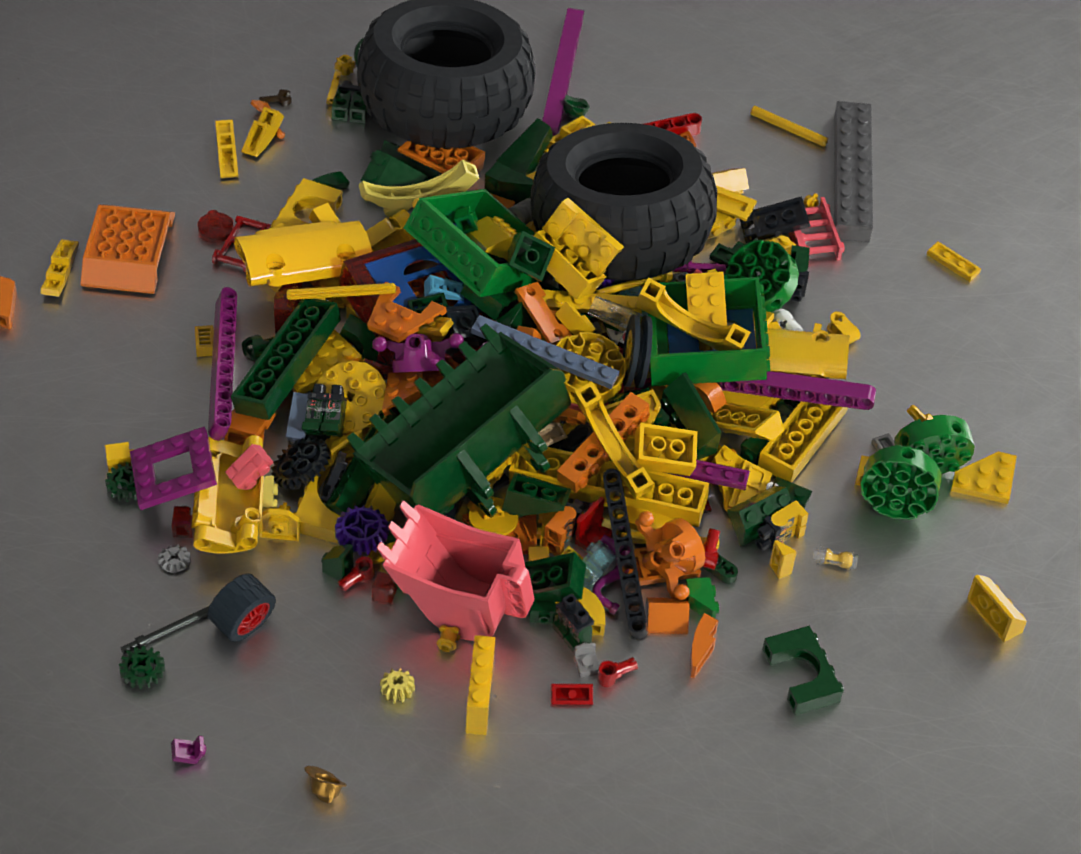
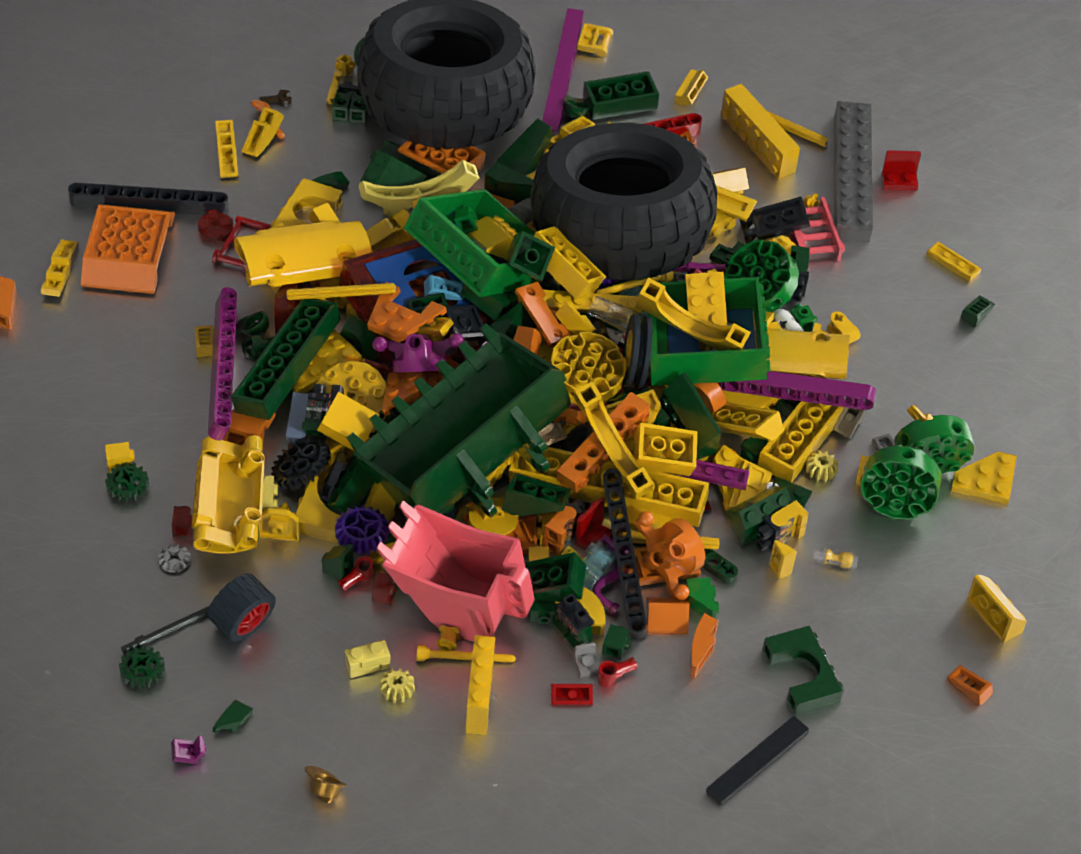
(143, 460): magenta plate -> none
(163, 199): none -> black beam
(233, 716): none -> dark green slope
(249, 467): coral brick -> none
(253, 324): none -> dark green piece
(347, 417): none -> yellow brick
(367, 658): none -> light yellow brick
(425, 653): none -> yellow piece
(554, 355): sand blue plate -> none
(583, 236): yellow piece -> none
(589, 38): none -> yellow plate
(616, 642): none -> dark green brick
(621, 95): none -> dark green brick
(690, 87): none -> yellow piece
(711, 554): red pin -> none
(757, 760): none -> black tile
(760, 131): none -> yellow brick
(804, 315): none -> green brick
(822, 466): none -> light yellow gear
(849, 421): none -> dark tan slope
(900, 170): none -> red bracket
(977, 316): none -> dark green slope
(978, 694): none -> orange slope

